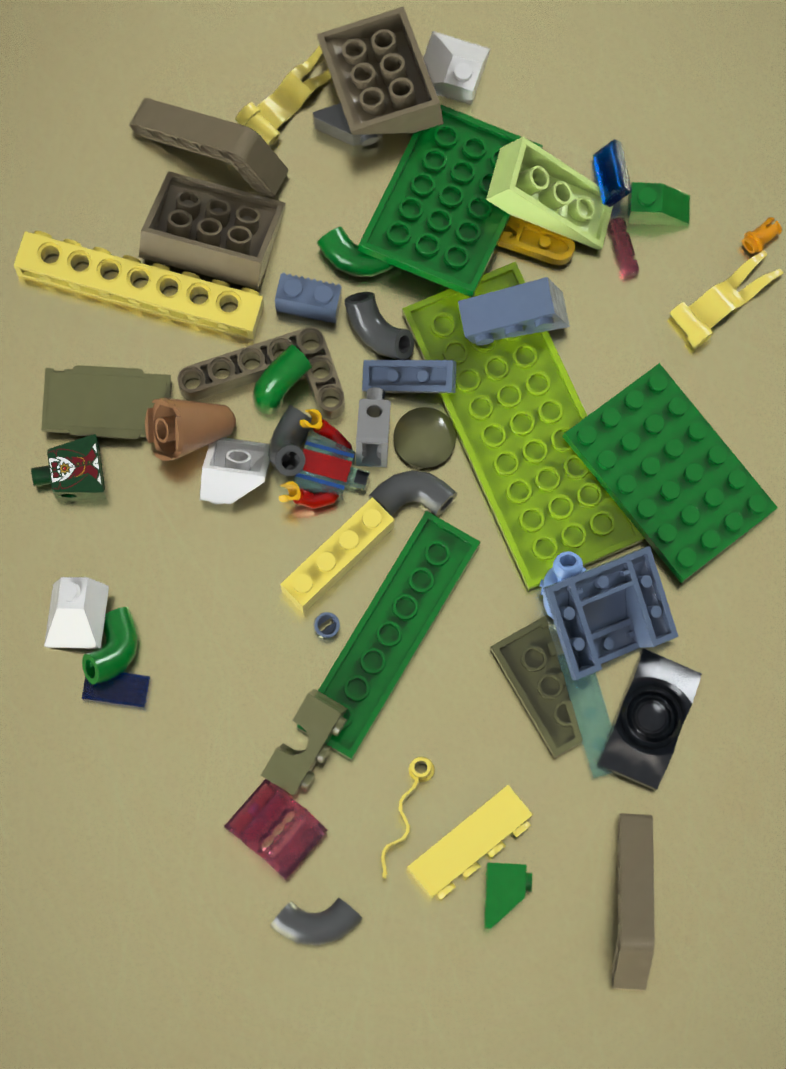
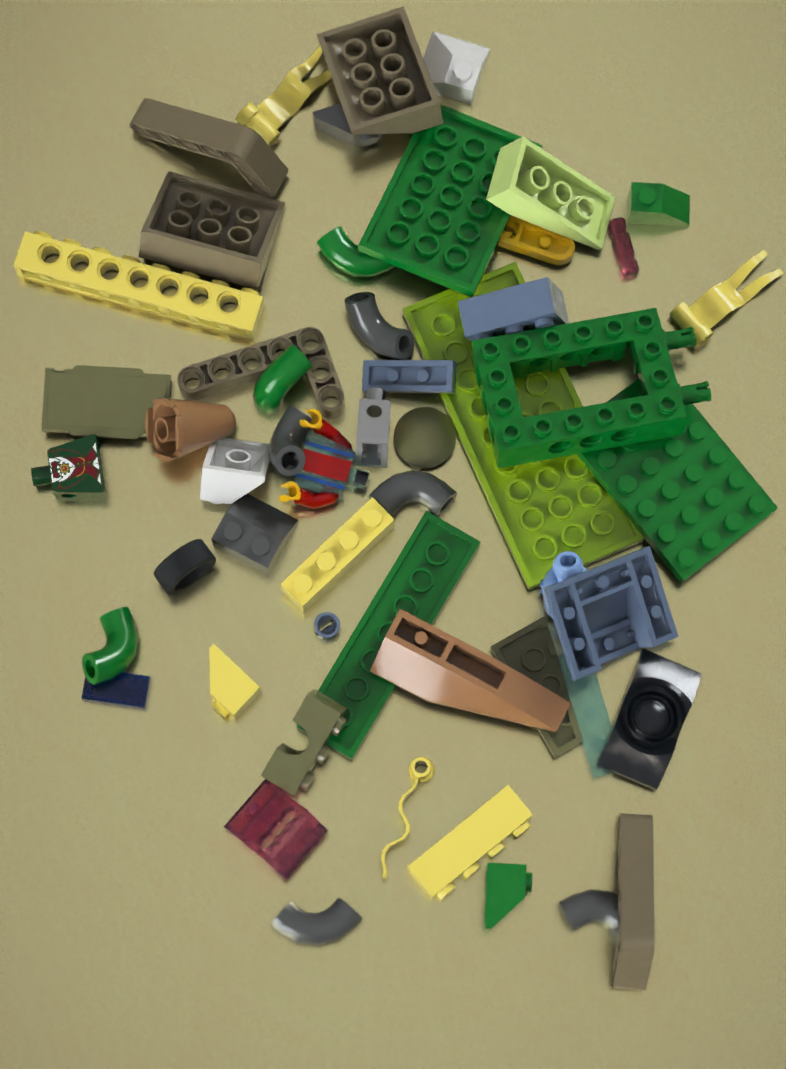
(76, 613): white slope -> none
(184, 566): none -> black tyre
(229, 685): none -> light yellow slope
(254, 533): none -> dark grey slope
(308, 298): sand blue brick -> none
(462, 677): none -> medium nougat wedge
(589, 428): none -> green brick
(591, 907): none -> dark grey cylinder
(612, 173): clear blue tile -> none
(761, 235): light orange pin -> none

